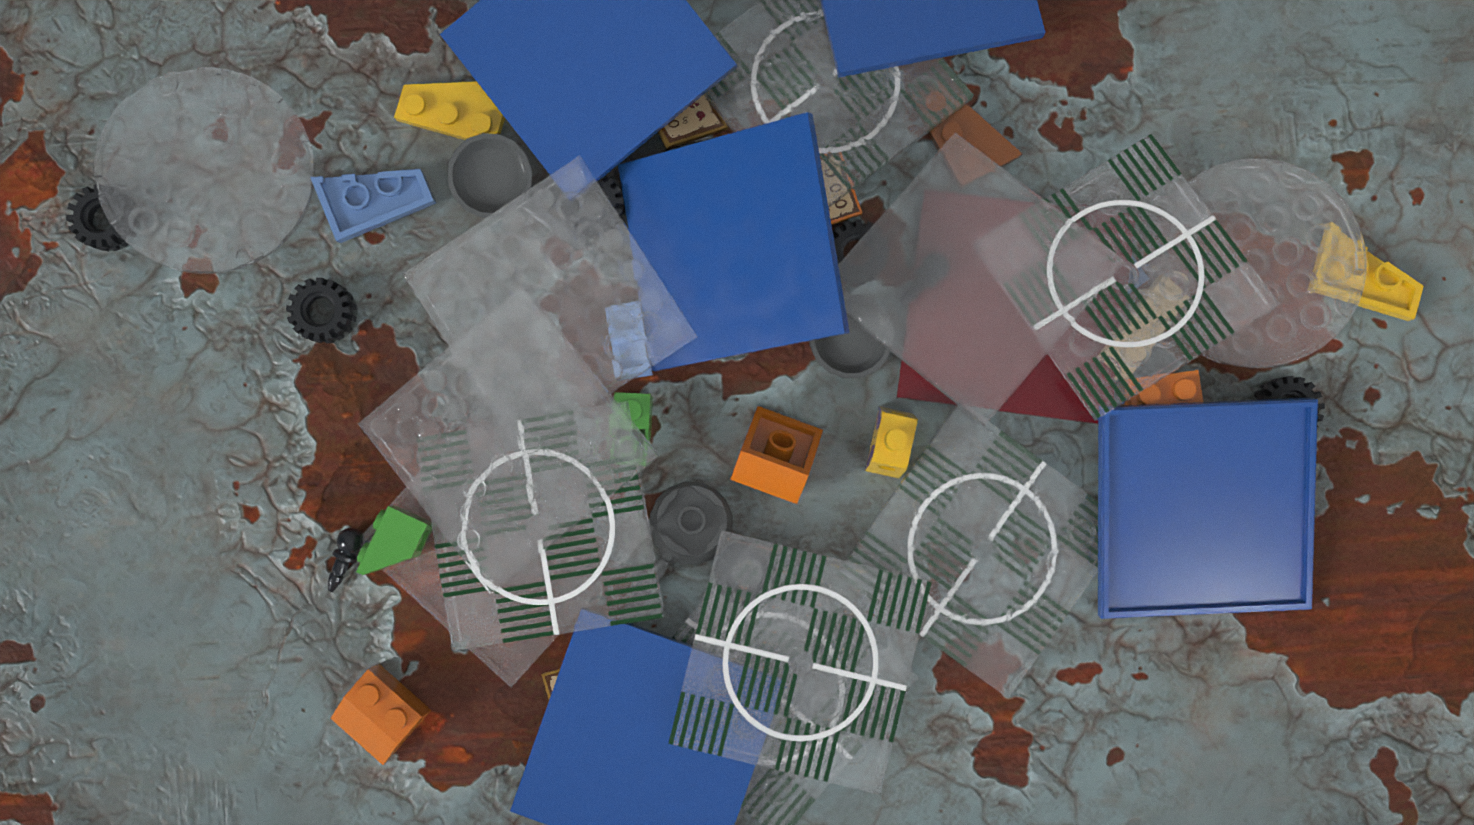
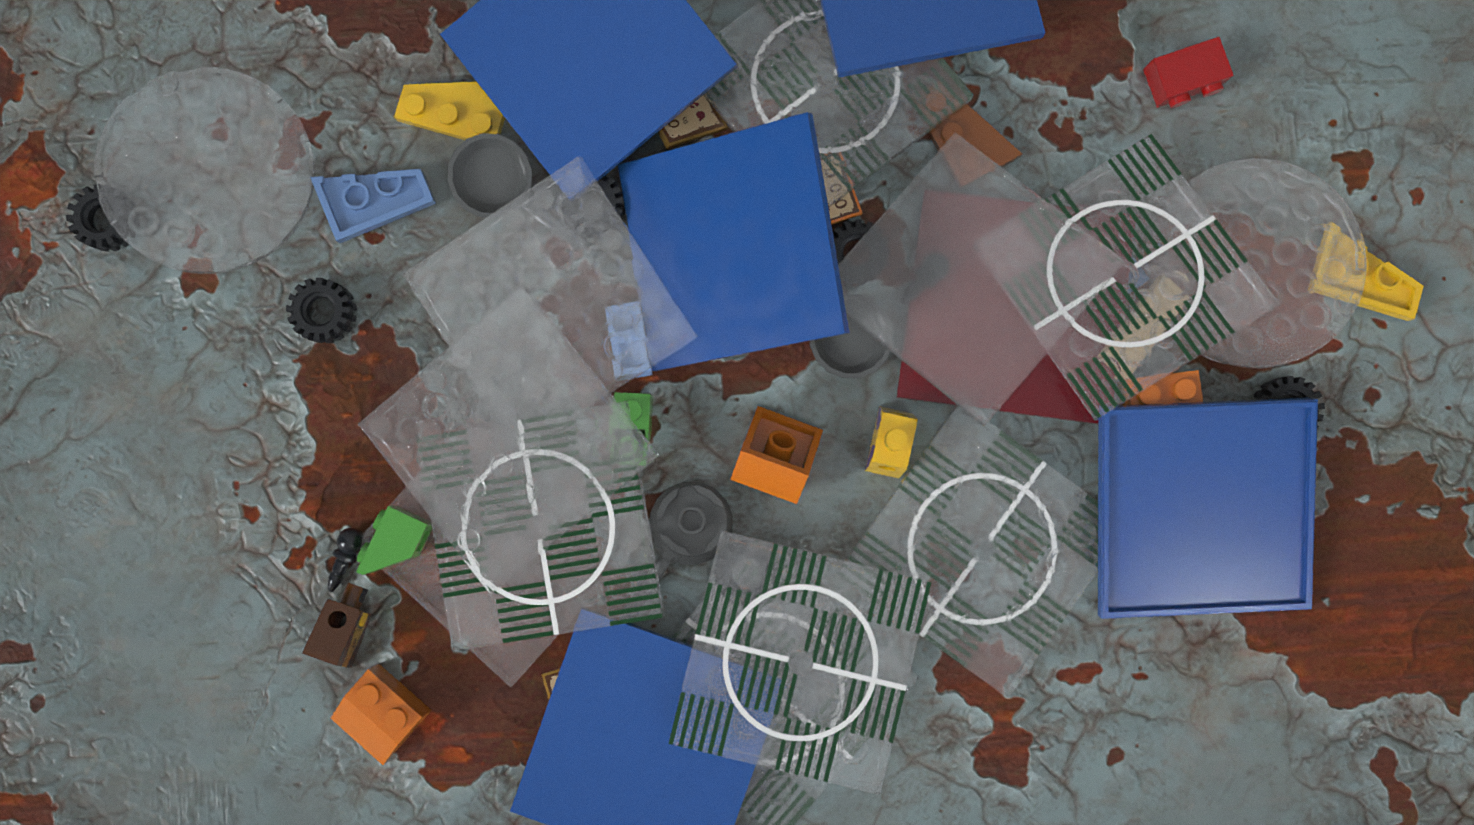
(337, 643): none -> reddish brown torso
(1188, 72): none -> red brick

